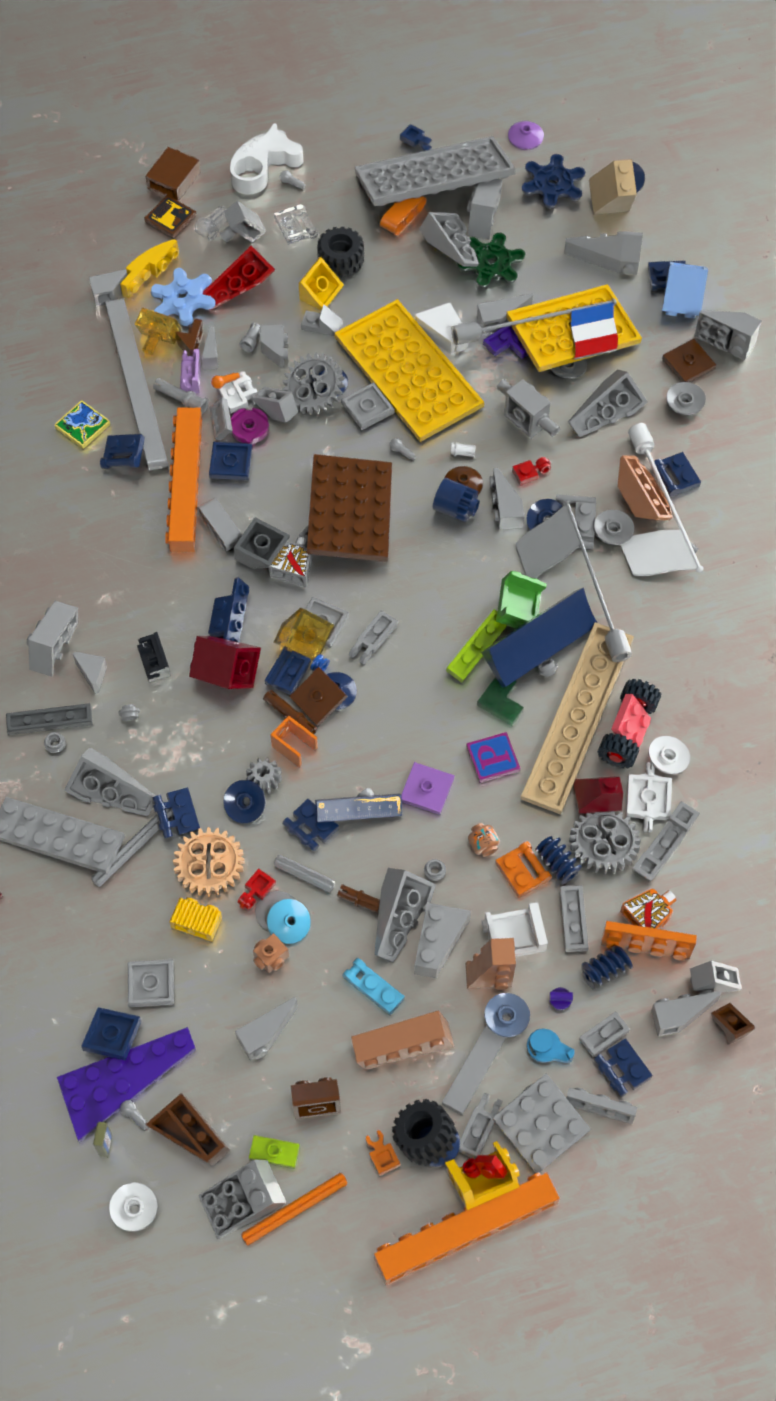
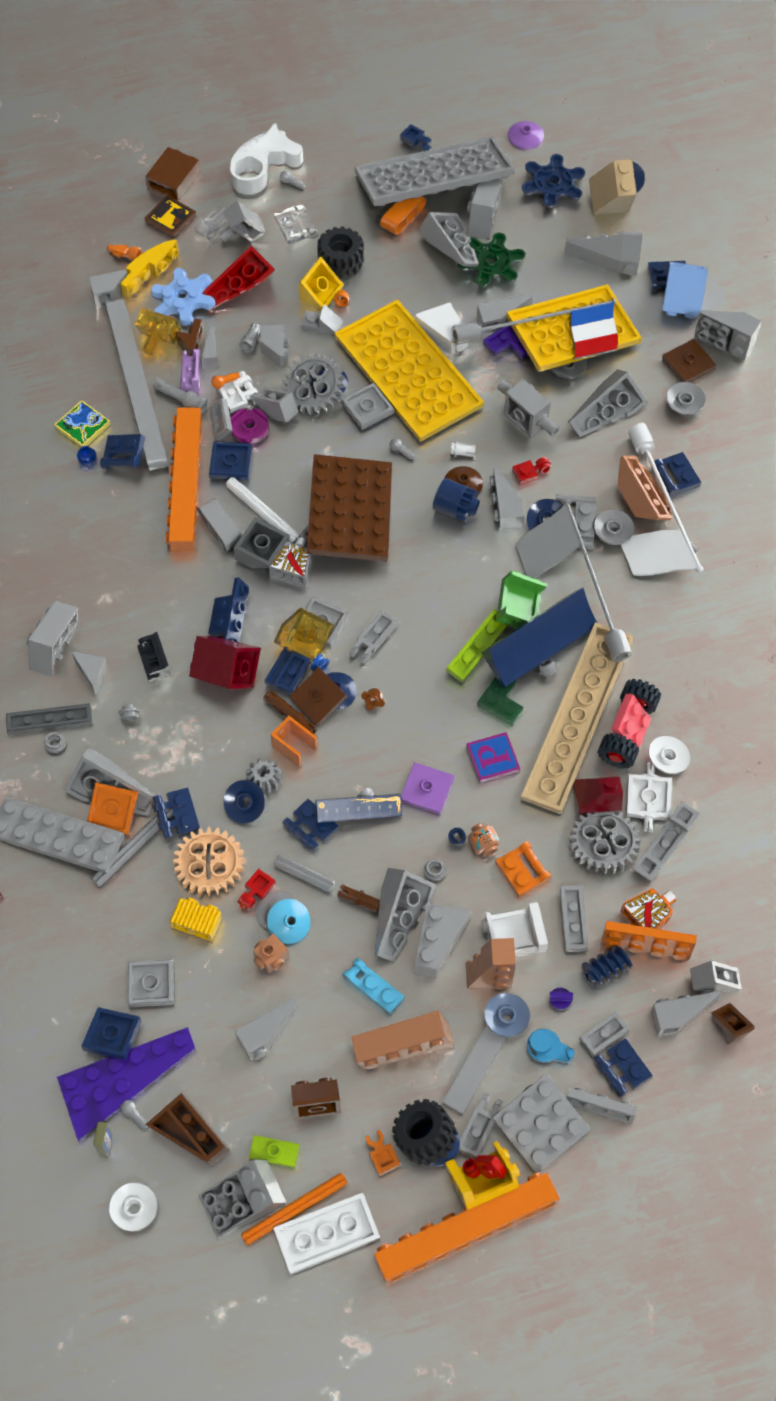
(86, 455): none -> clear blue plate
(112, 807): none -> orange plate
(123, 250): none -> orange piece
(261, 509): none -> white axle
(326, 1233): none -> white plate
(344, 298): none -> orange hinge
(377, 695): none -> dark orange plate
(453, 840): none -> dark blue hinge
(558, 859): dark blue piece -> none

